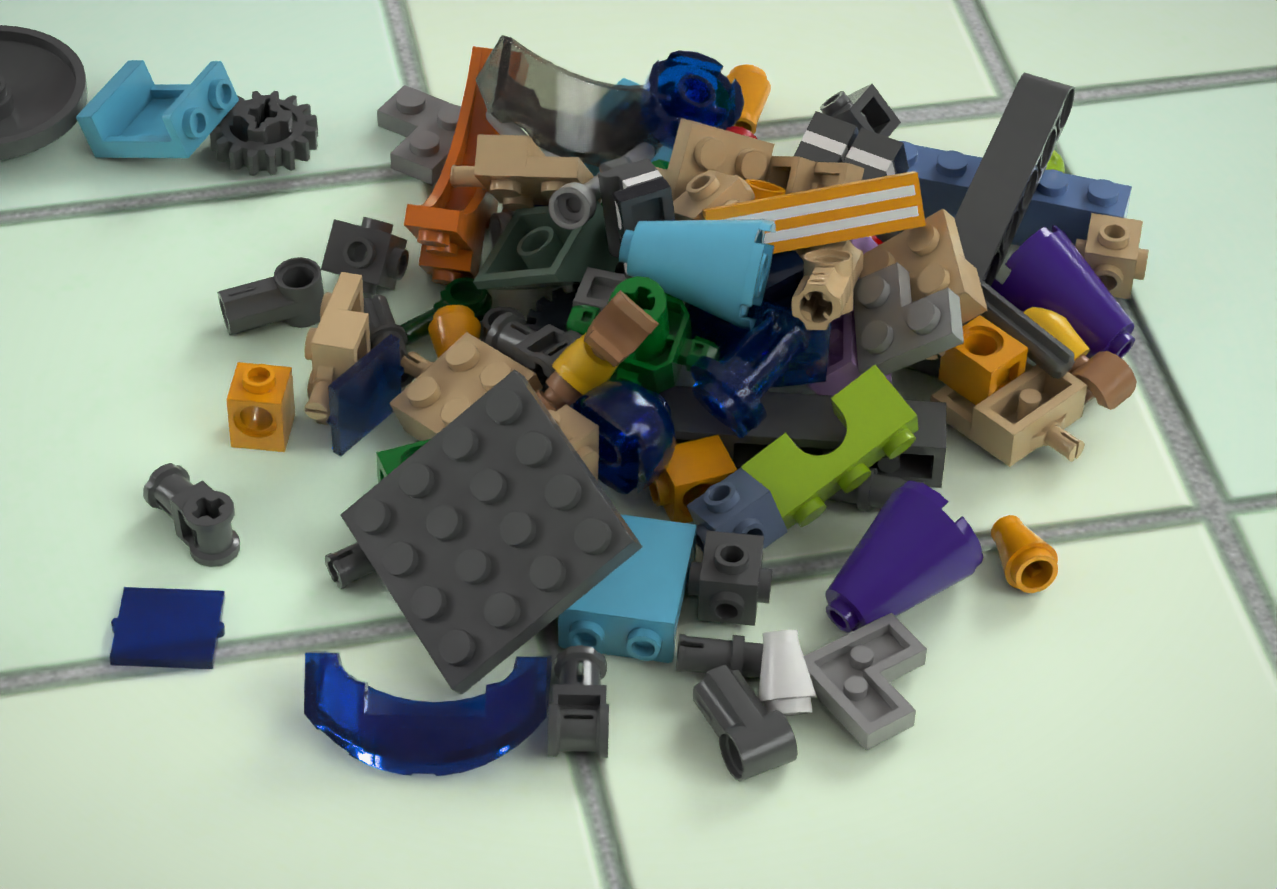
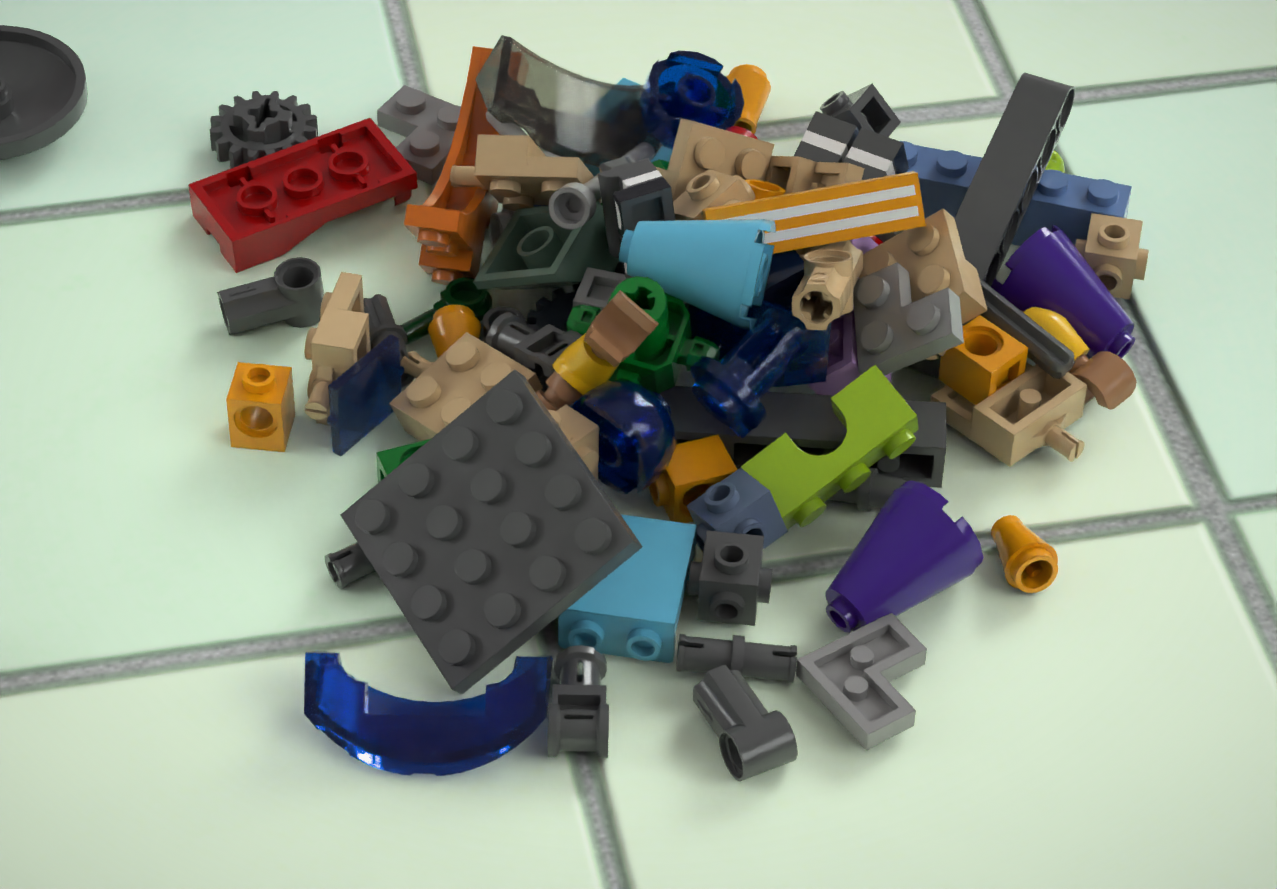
(159, 120): medium azure panel -> none
(168, 628): clear blue piece -> none
(198, 512): dark grey connector -> none
(289, 194): none -> red piece
(368, 252): dark grey brick -> none
(784, 674): white cone -> none

